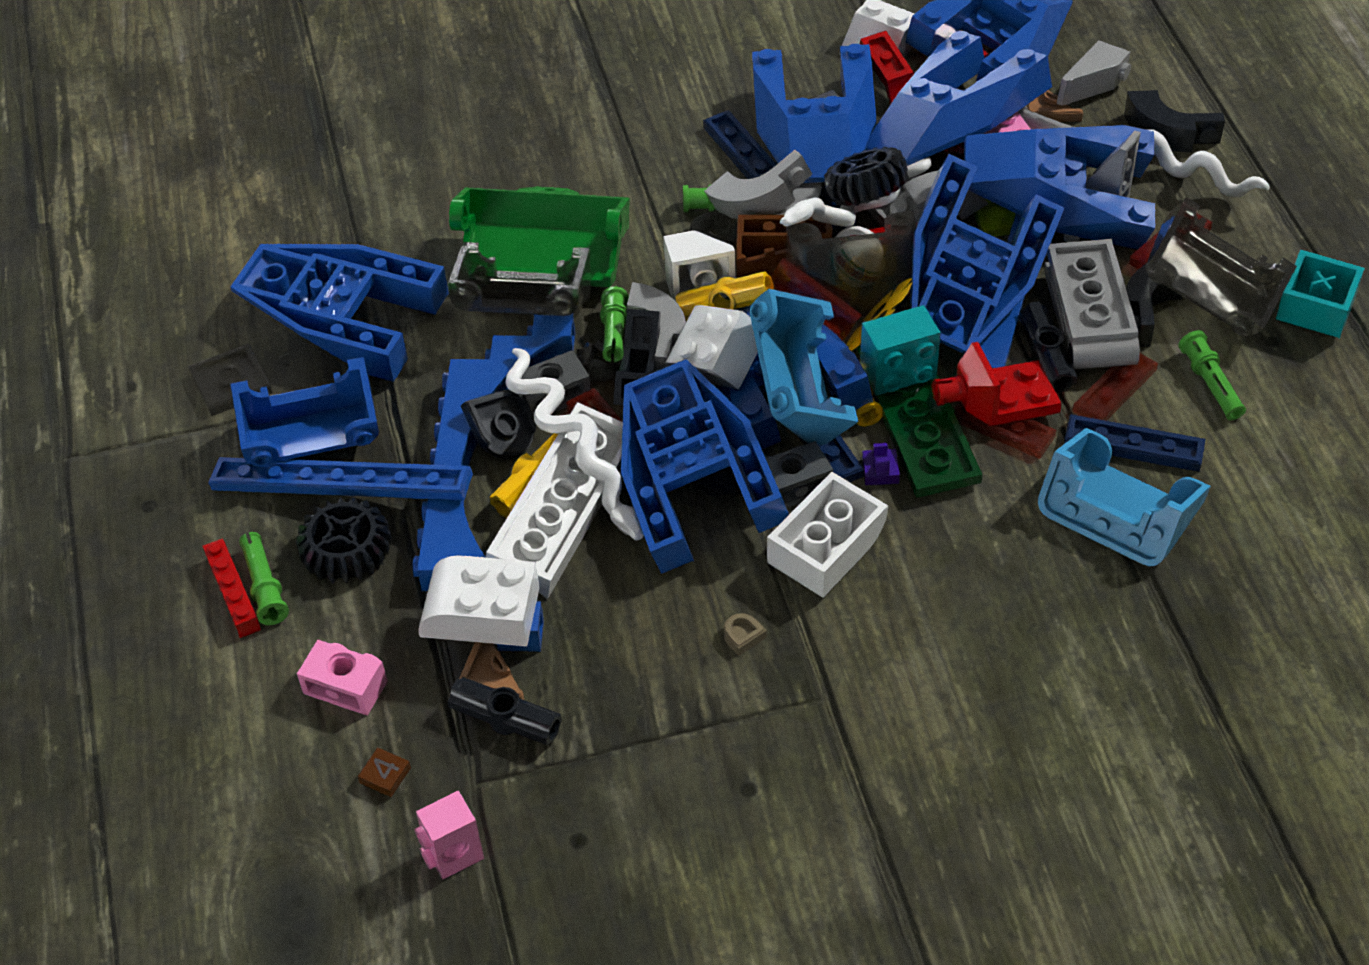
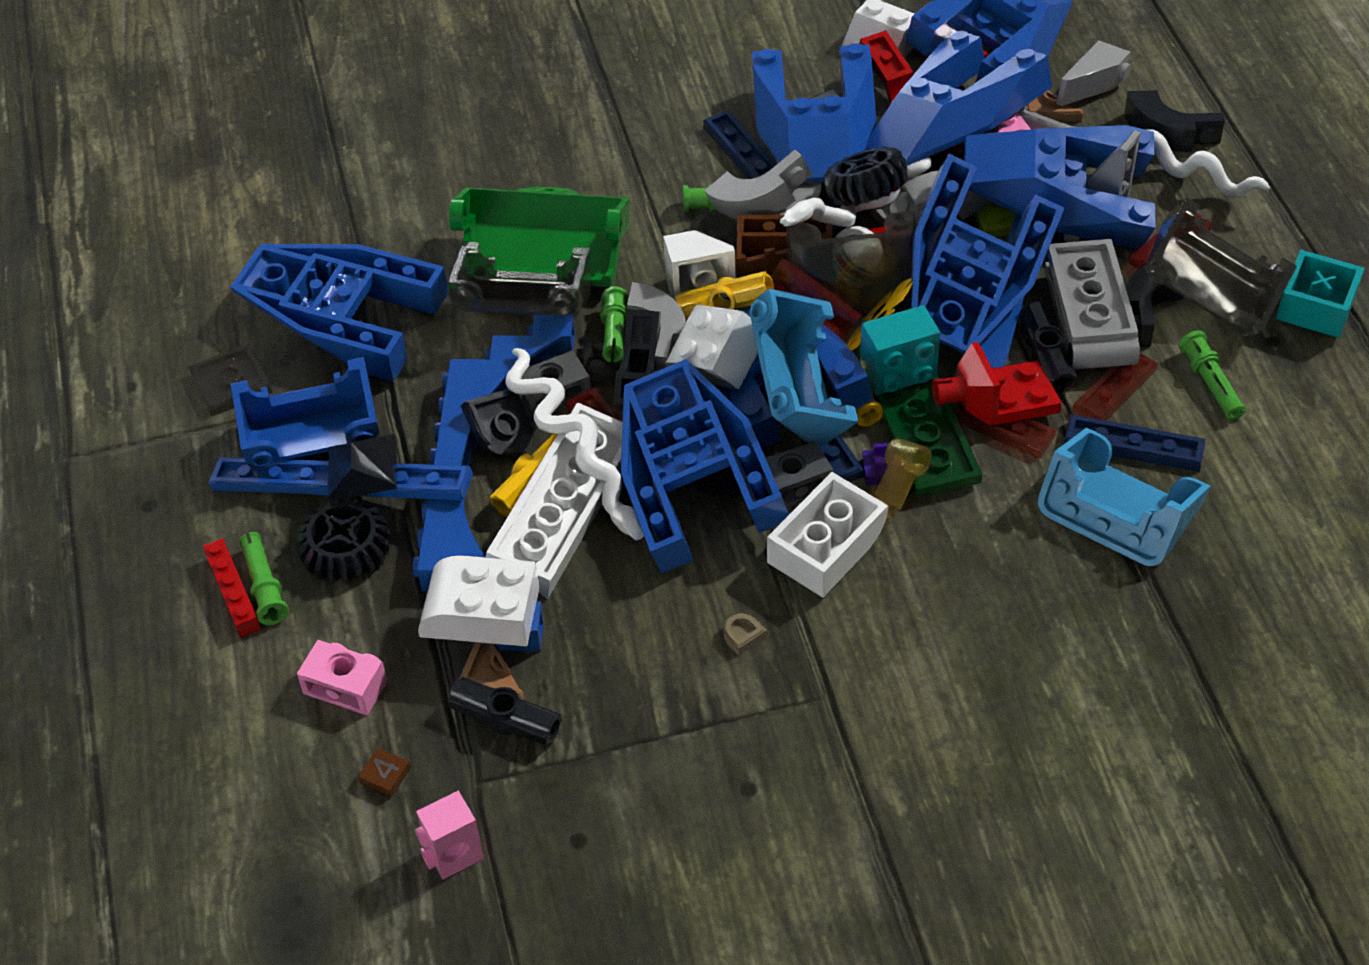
(362, 467): none -> black slope
(904, 463): none -> clear yellow piece

